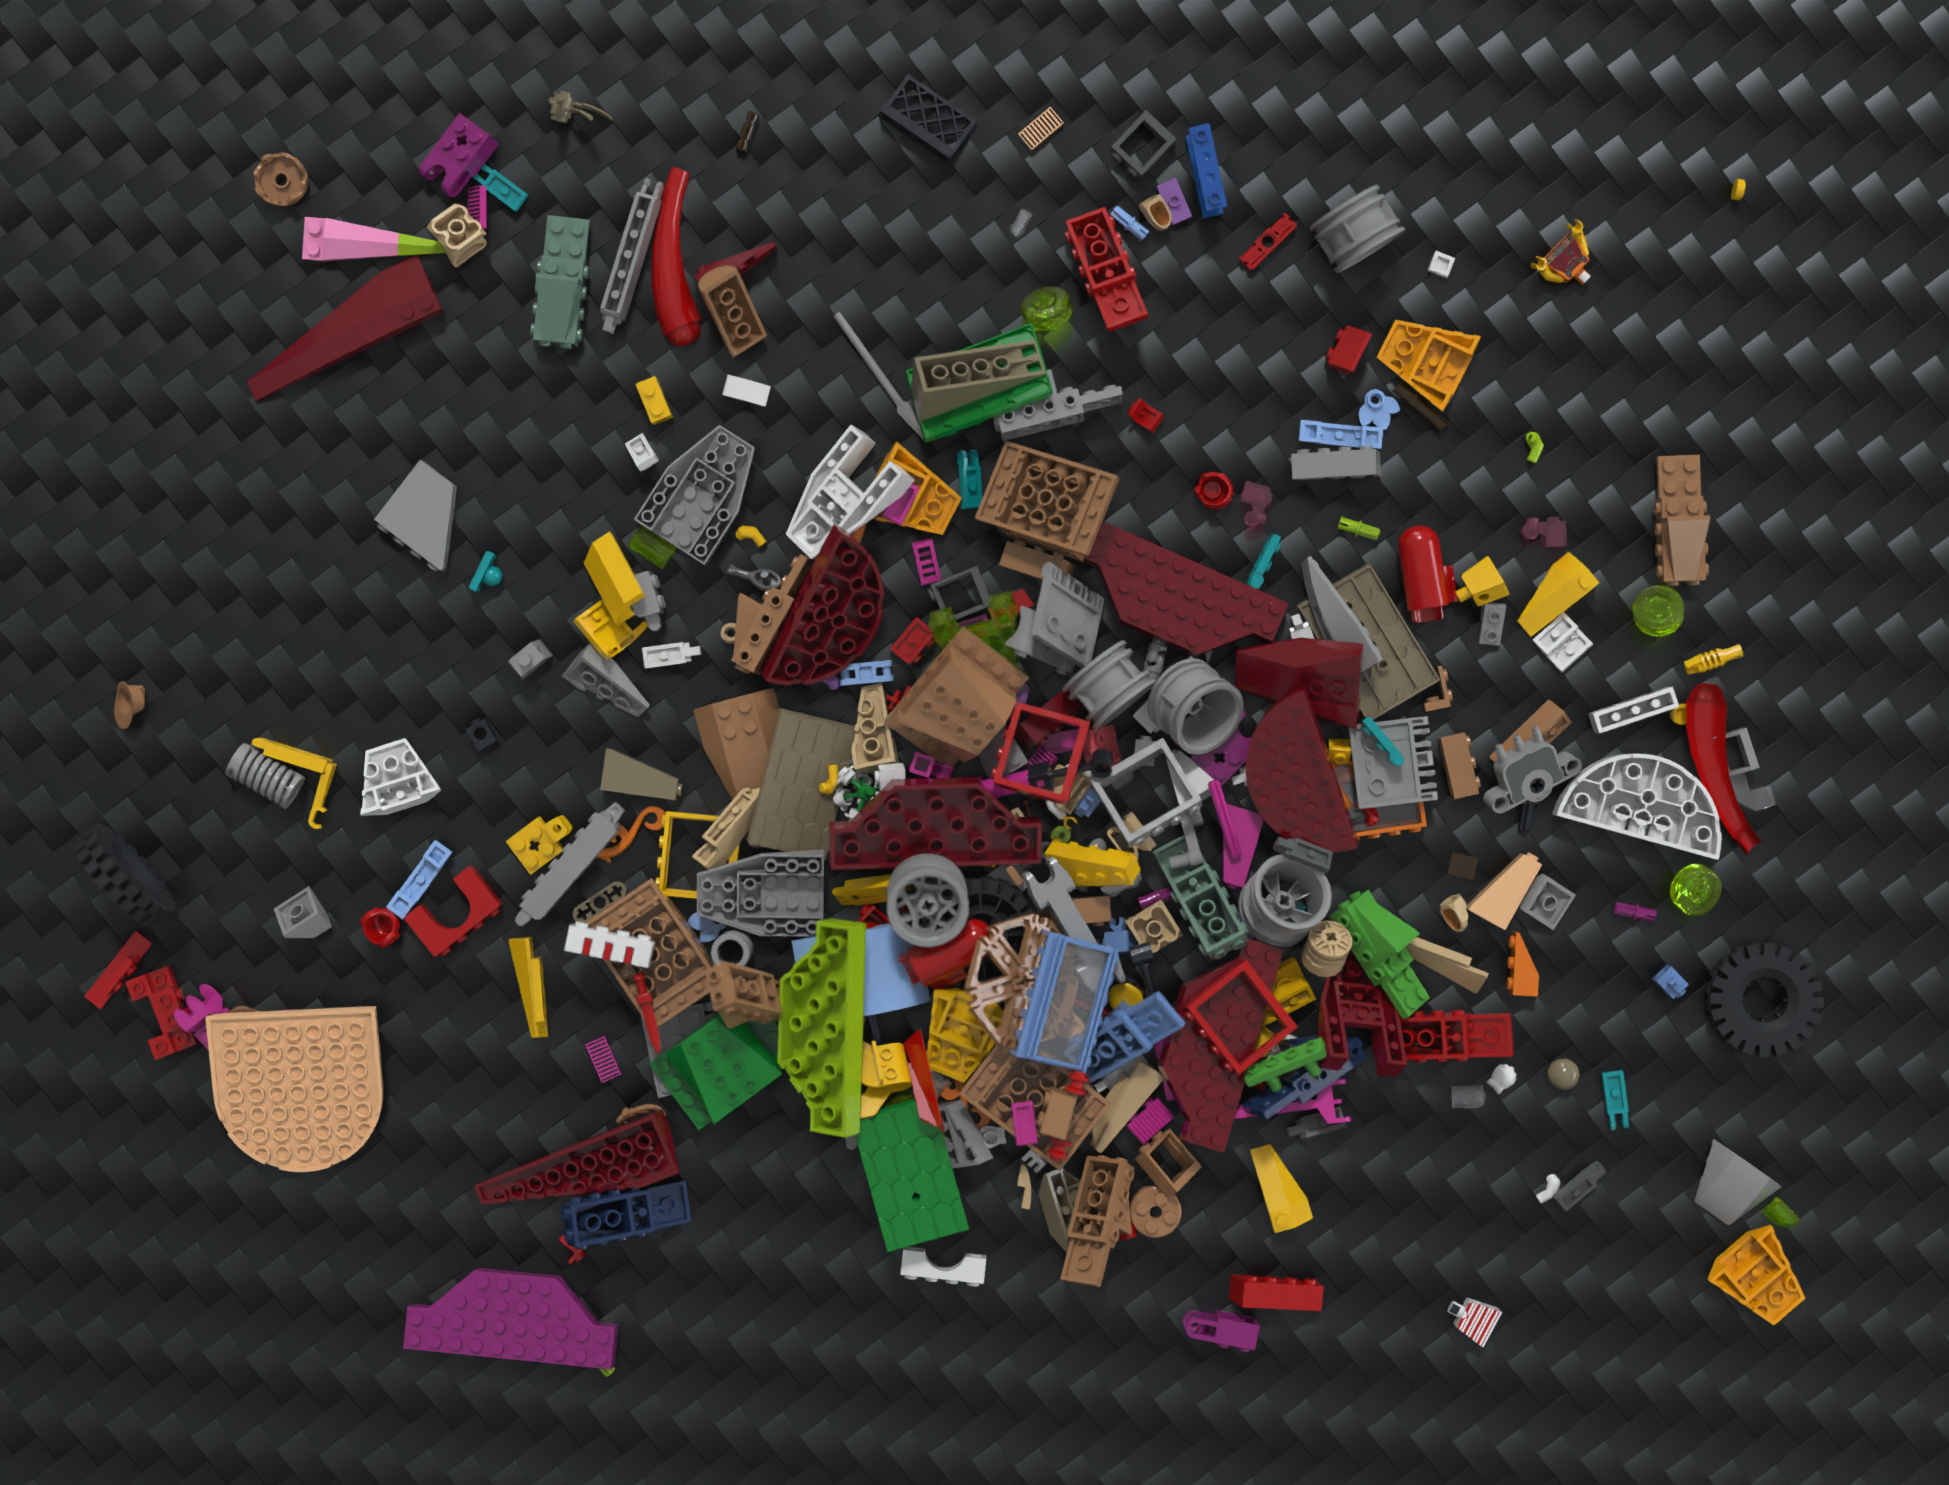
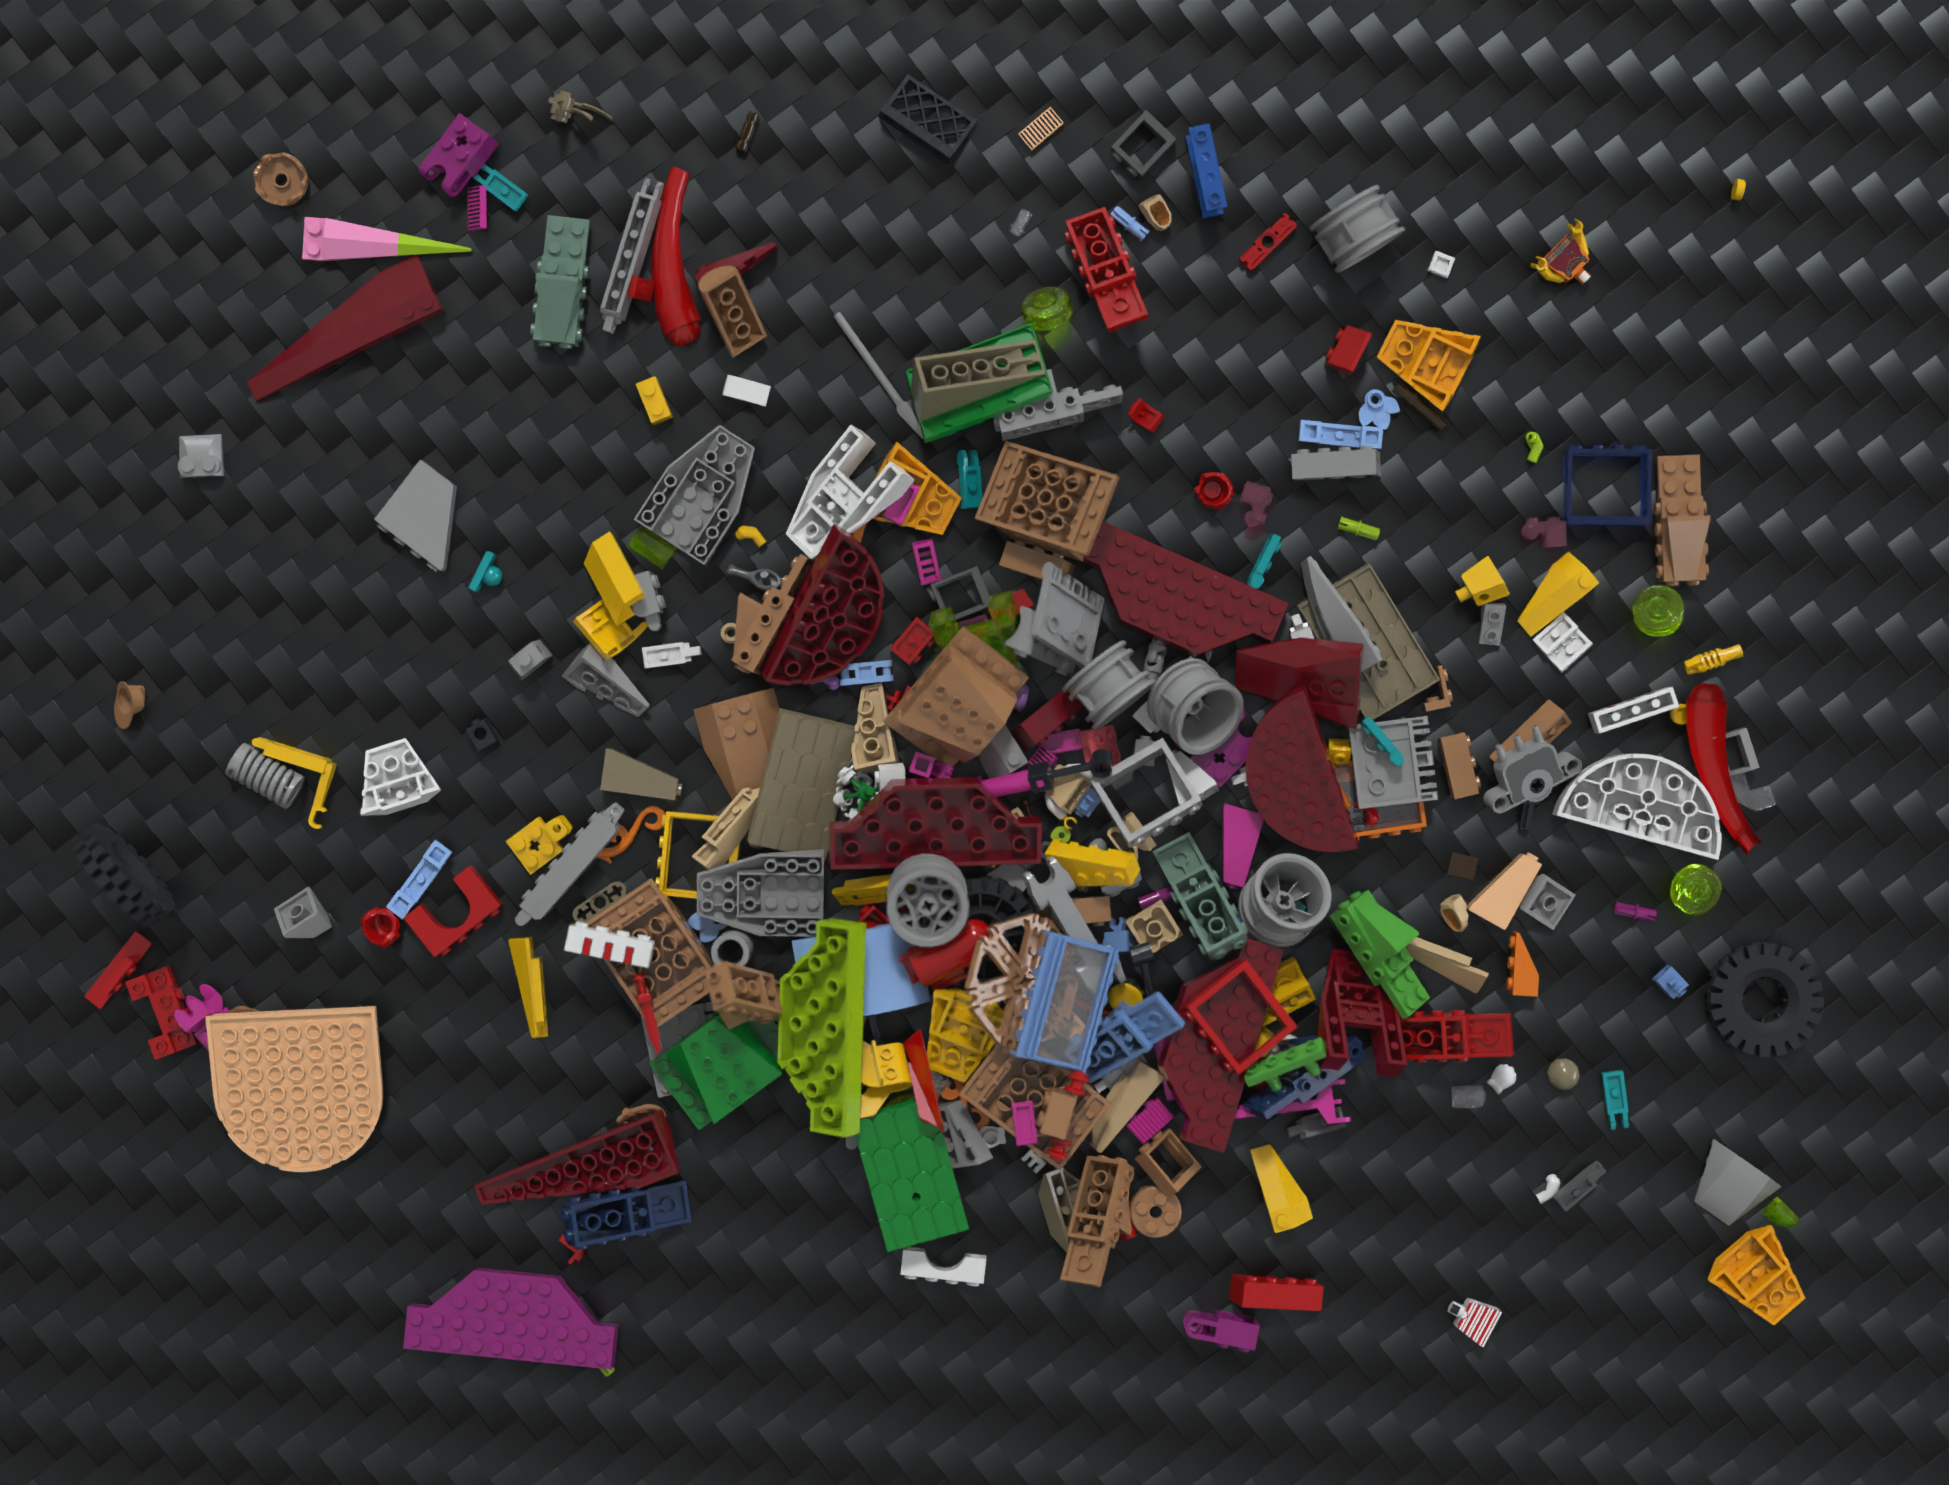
(201, 456): none -> light grey slope
(458, 234): tan piece -> none
(603, 1059): tile -> none
(641, 288): none -> red bracket
(641, 452): white slope -> none
(830, 785): yellow arm -> none
(1003, 753): red window -> none
(1014, 875): medium nougat tile -> none
(1024, 1181): tan slope -> none
(1174, 198): medium lavender plate -> none
(1193, 856): light grey beam -> none
(1224, 818): dark pink axle -> none
(1304, 853): dark grey hinge -> none
(1326, 948): tan wheel -> none
(1425, 579): red piece -> none
(1616, 451): none -> clear blue window

